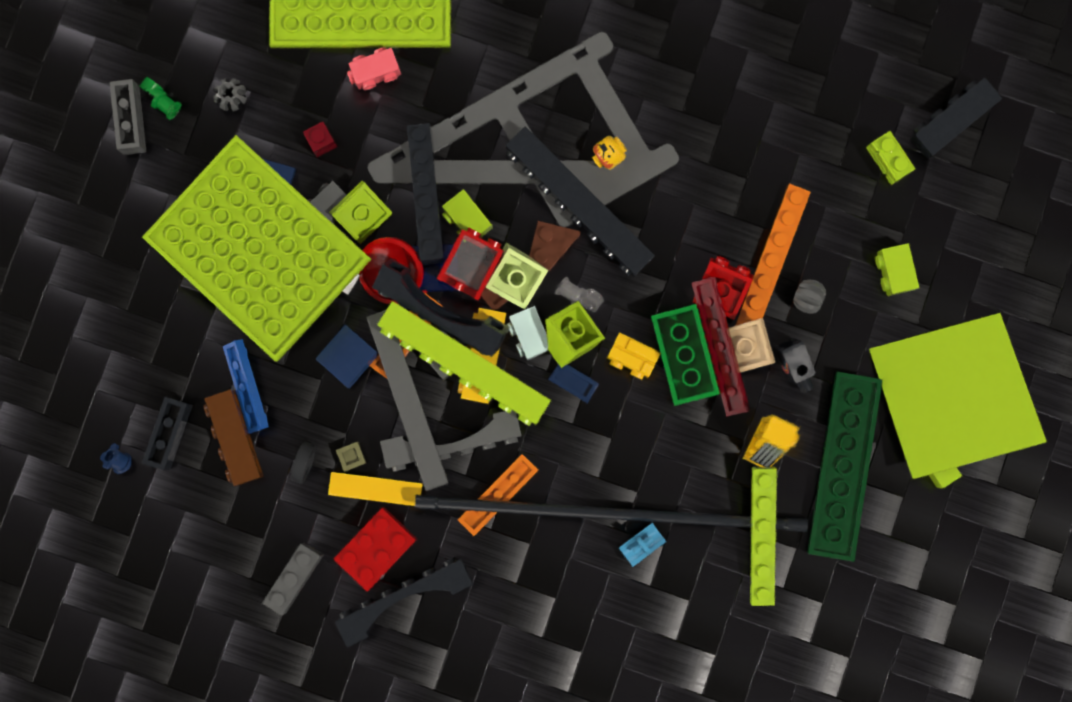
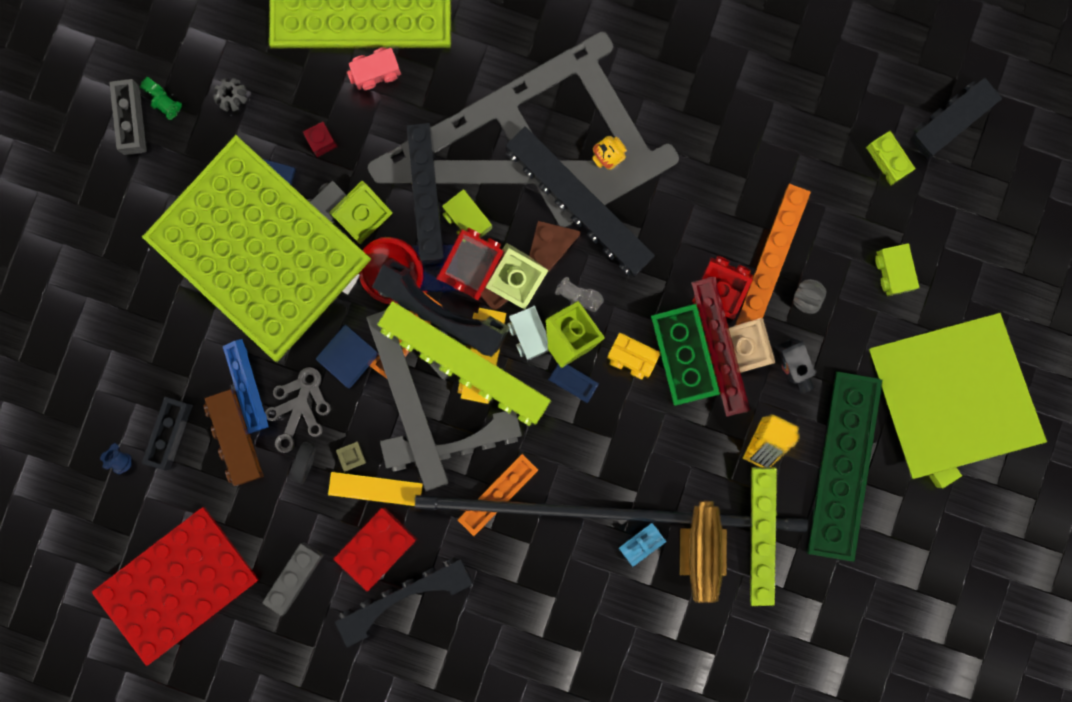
(175, 586): none -> red plate
(299, 406): none -> flat silver plant
(704, 552): none -> pearl gold plate

